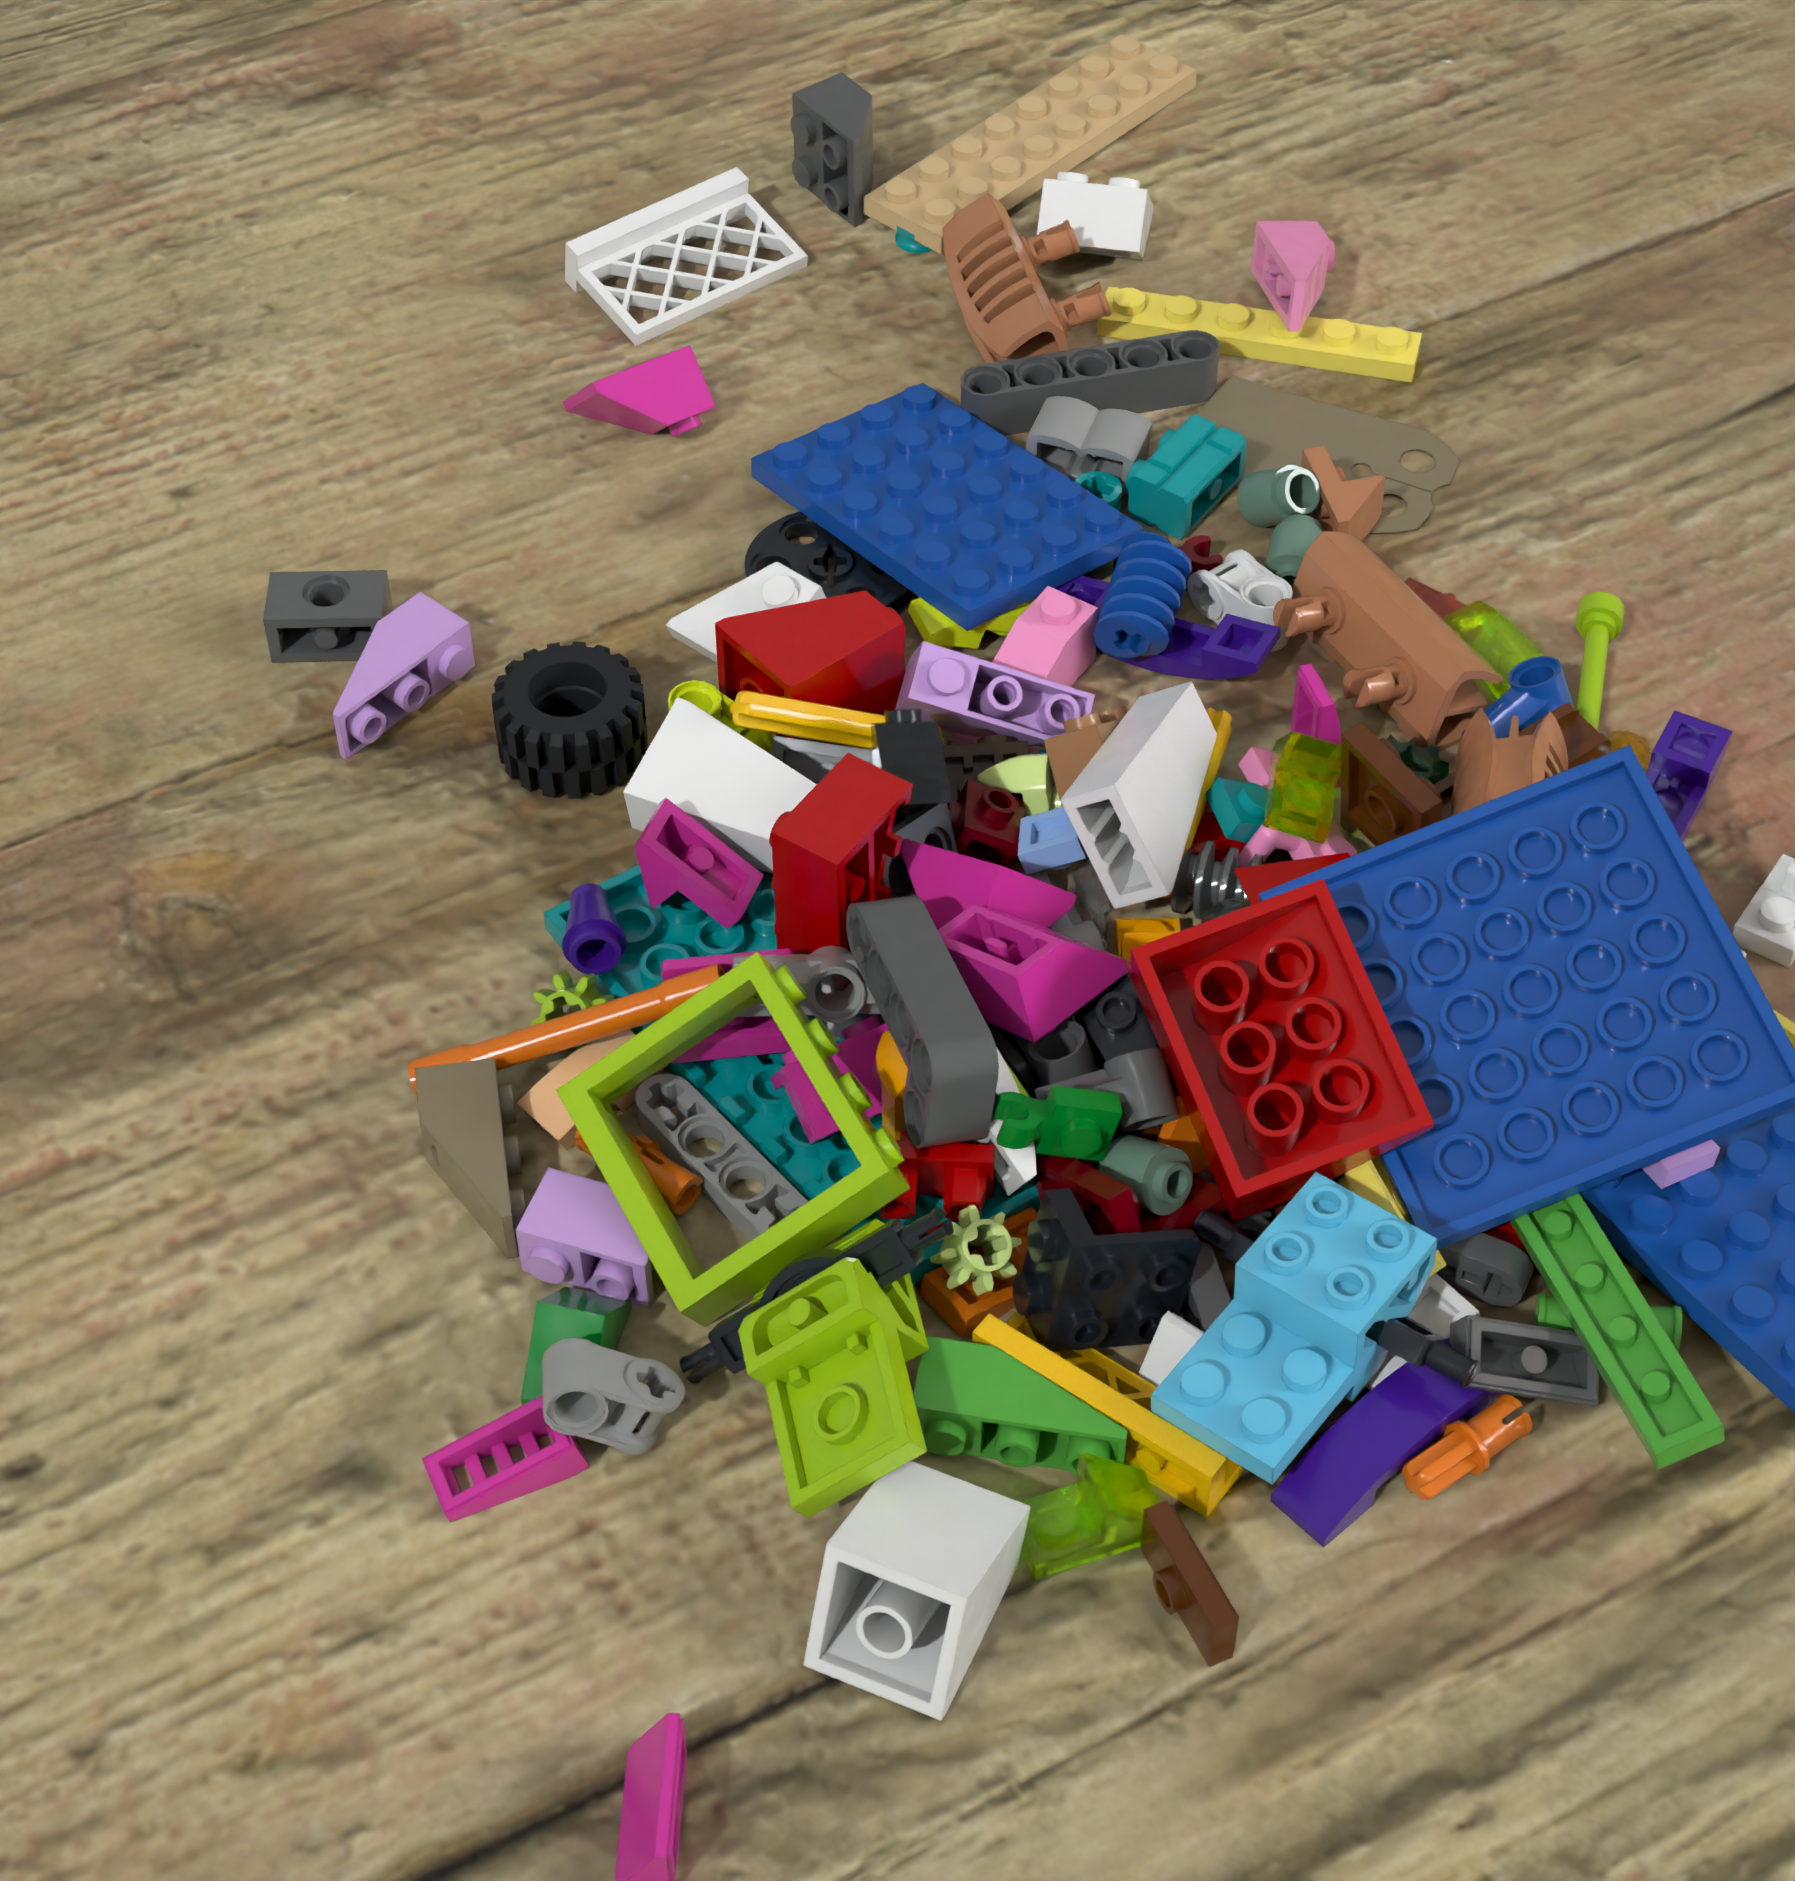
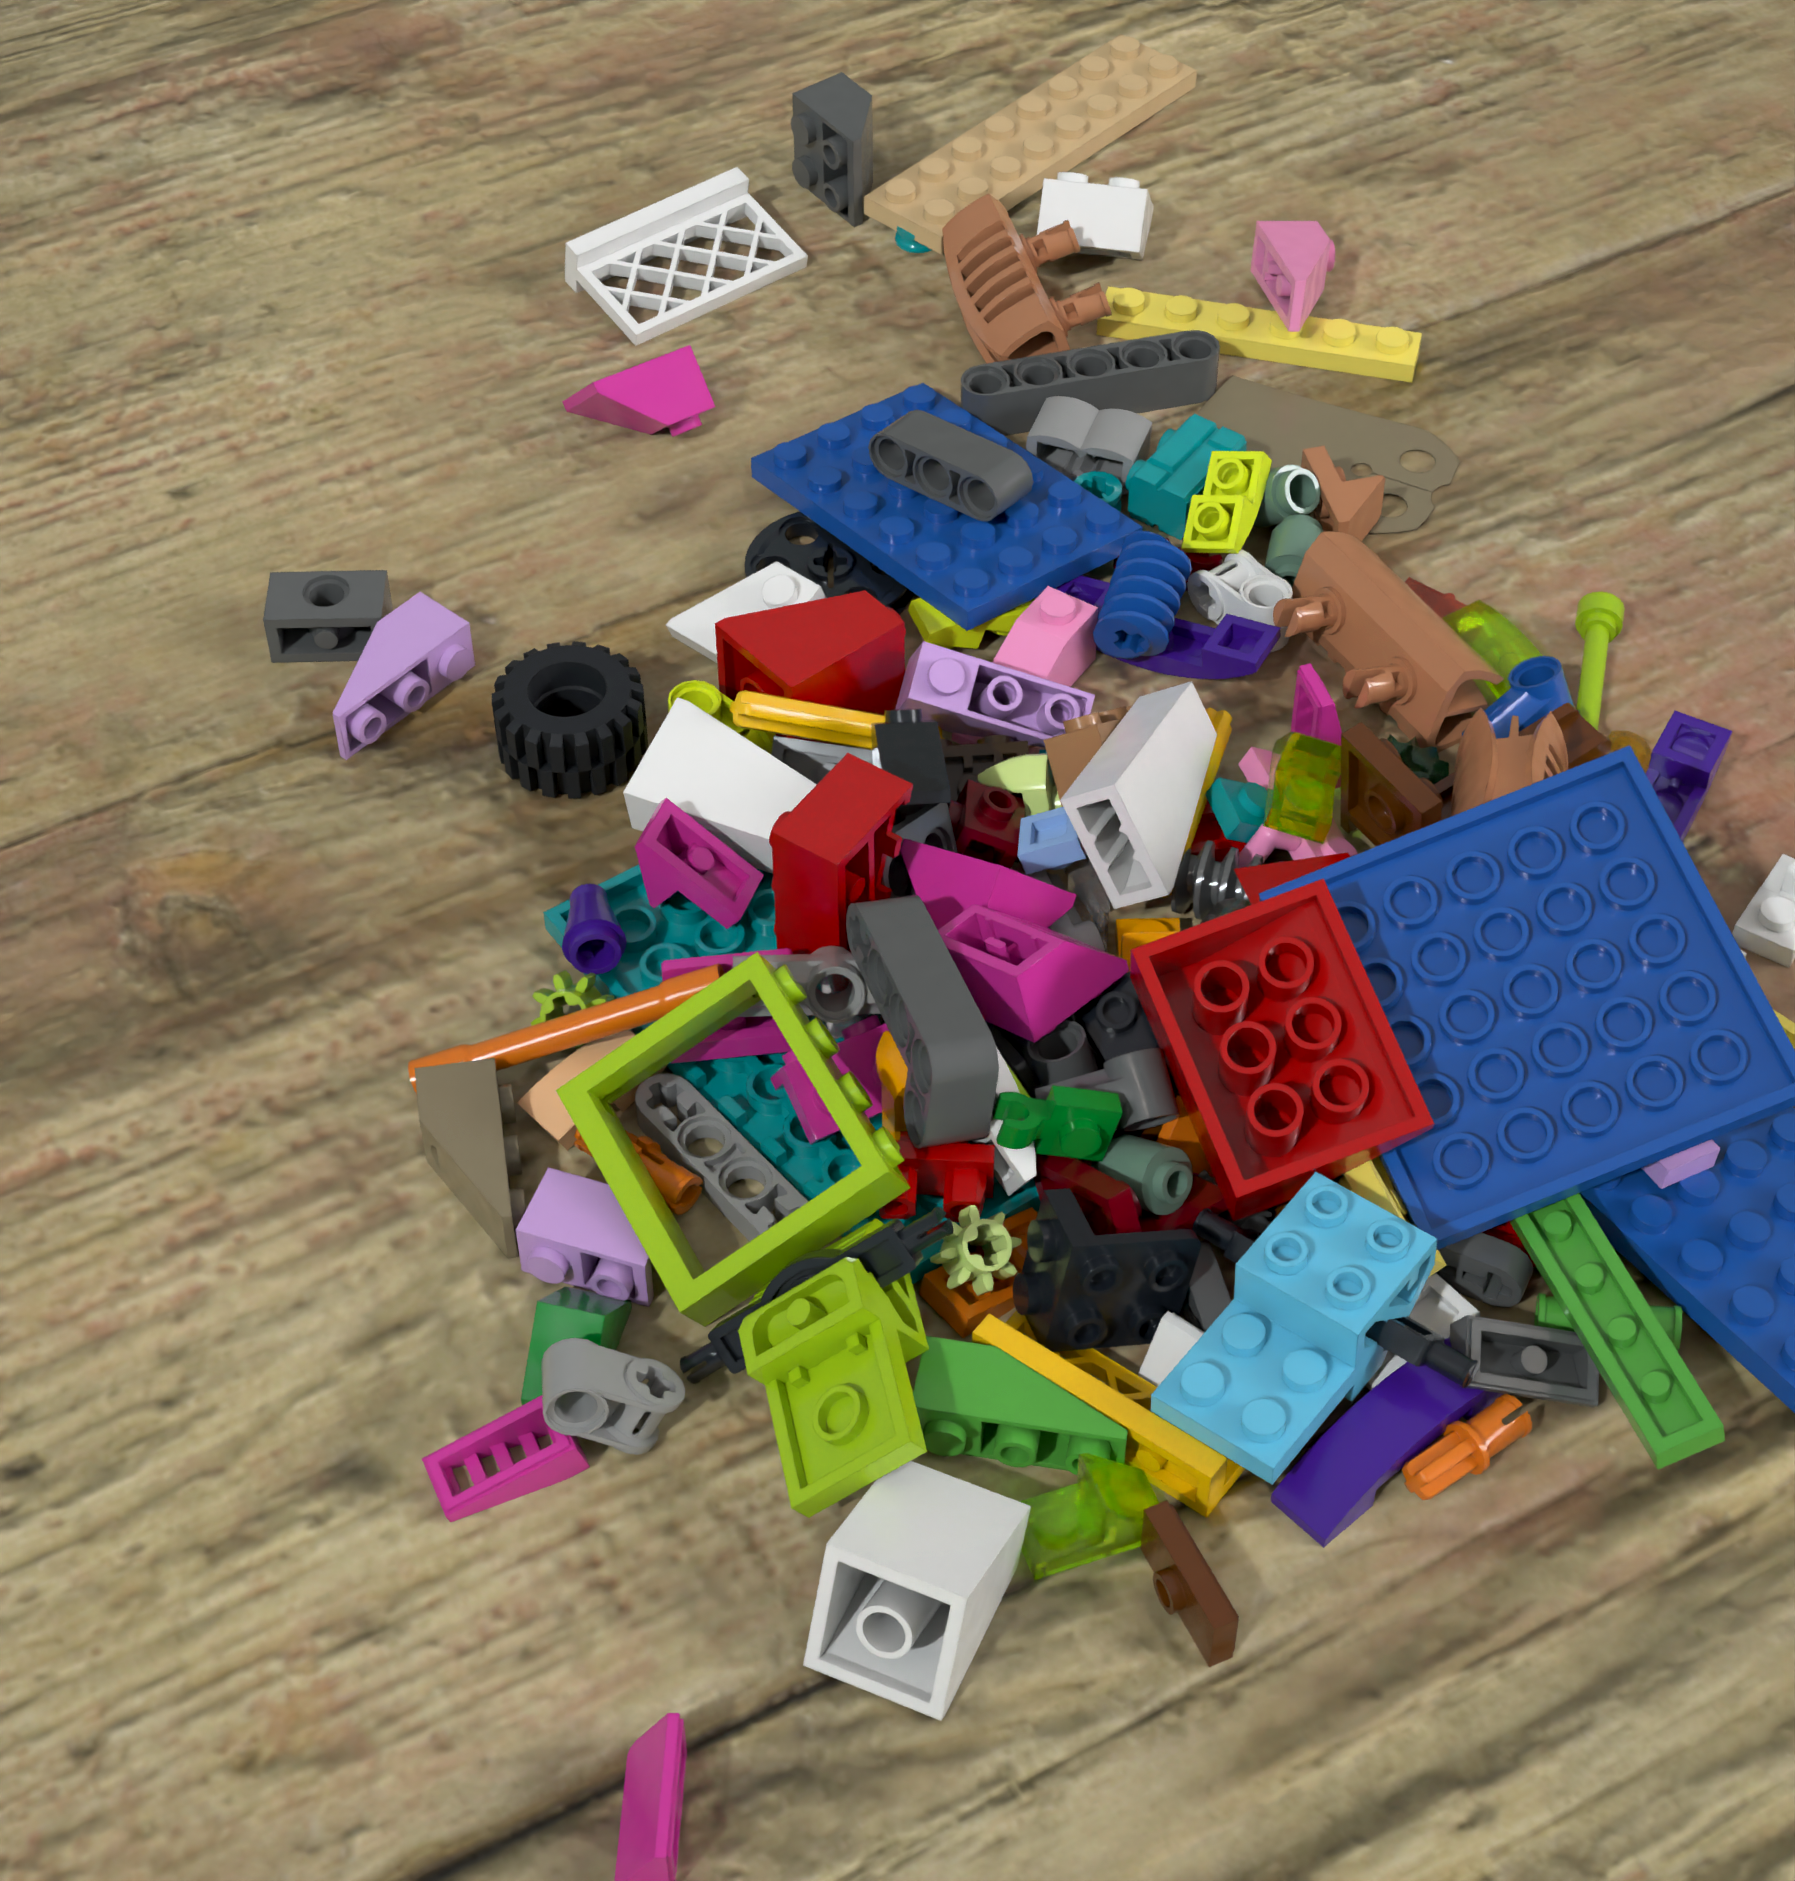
(950, 465): none -> dark grey beam
(1229, 504): none -> neon yellow slope

